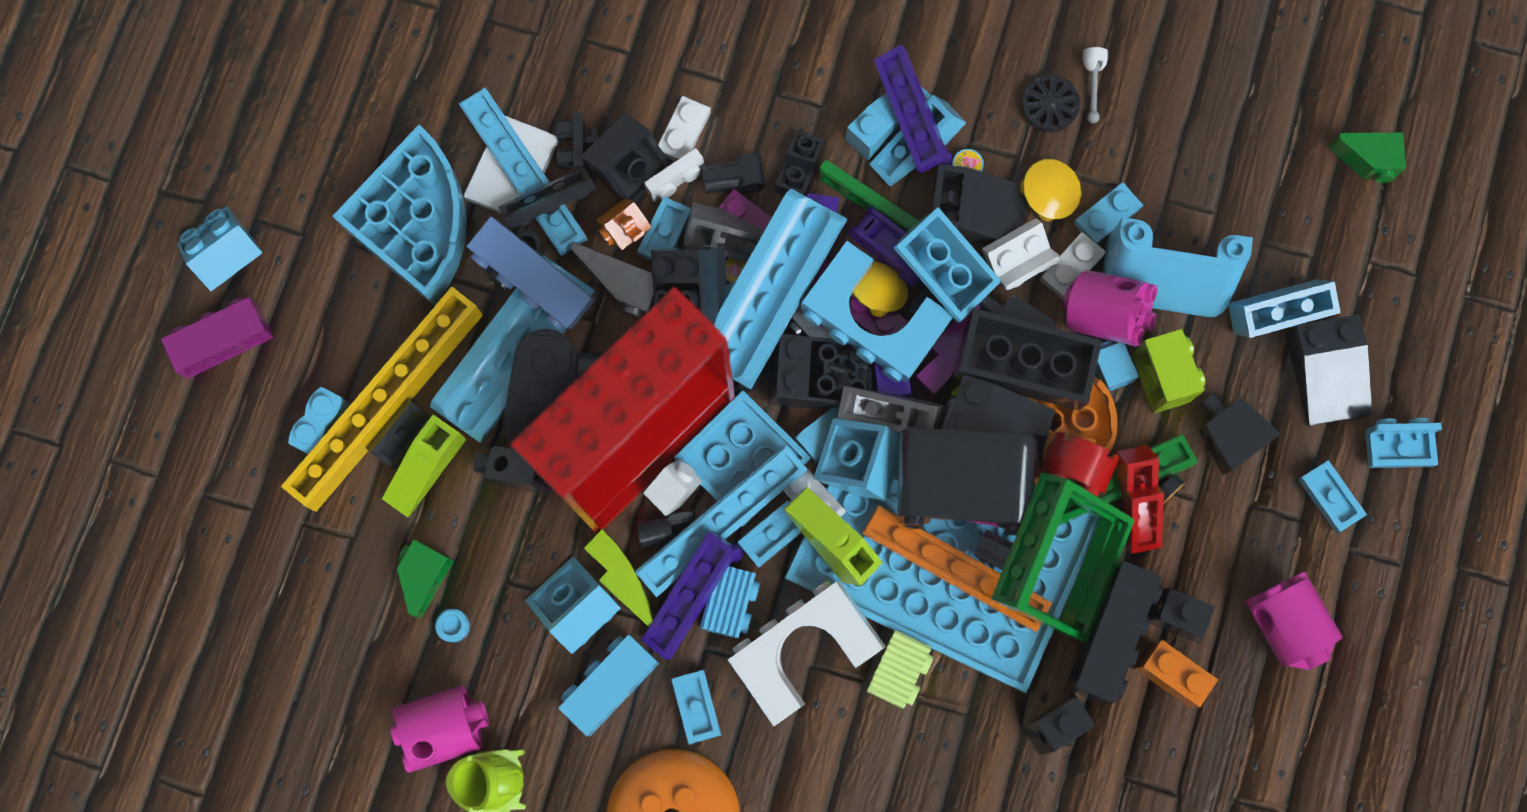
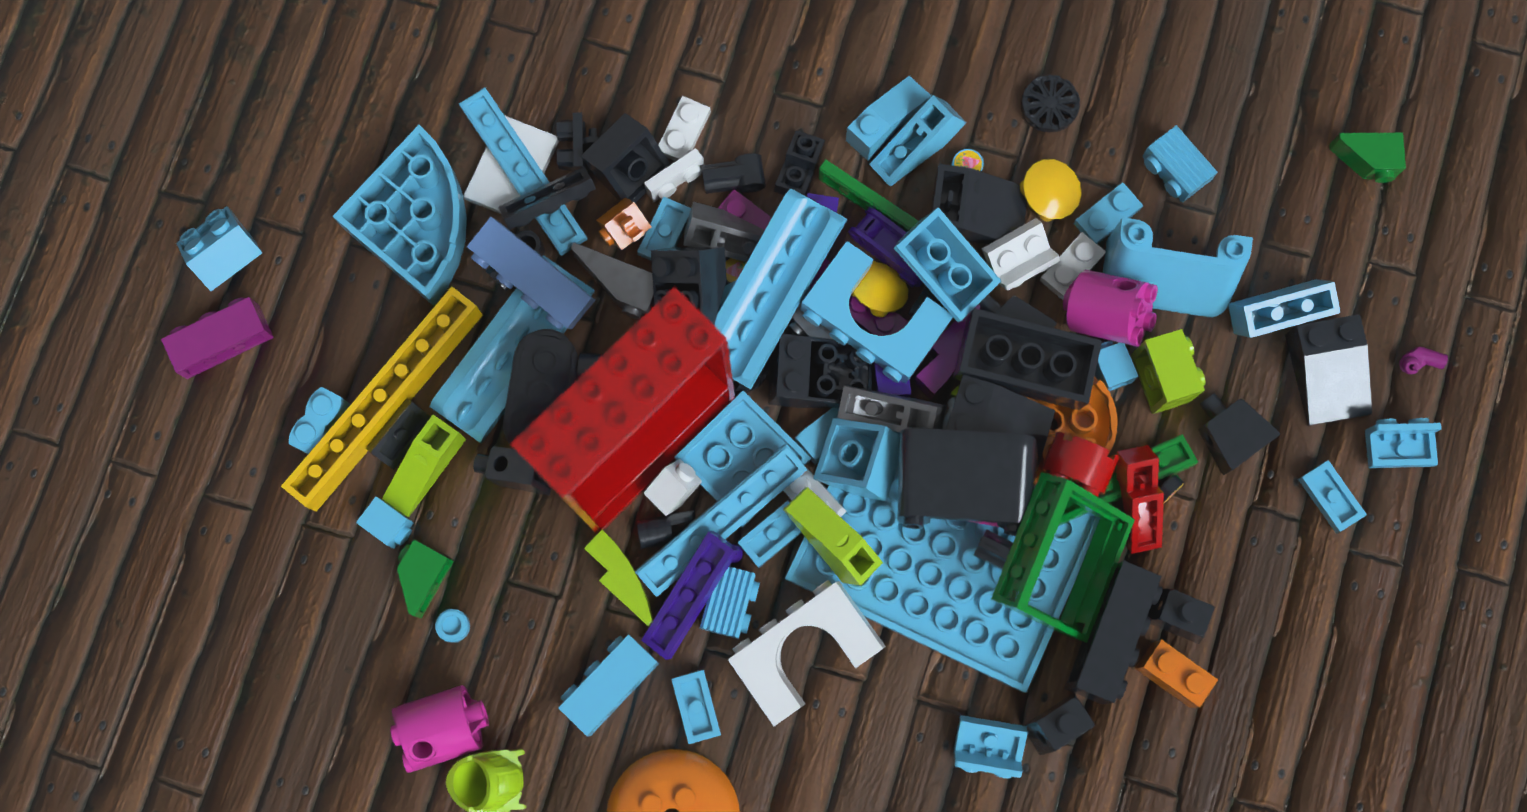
(386, 523): none -> medium azure brick
(572, 605): medium azure slope -> none
(900, 669): yellowish green brick -> none
(912, 109): dark purple piece -> none
(945, 563): orange tile -> none
(989, 747): none -> medium azure bracket
(1094, 61): hinge -> none
(1178, 164): none -> medium azure brick
(1295, 623): dark pink cylinder -> none
(1421, 356): none -> magenta arm

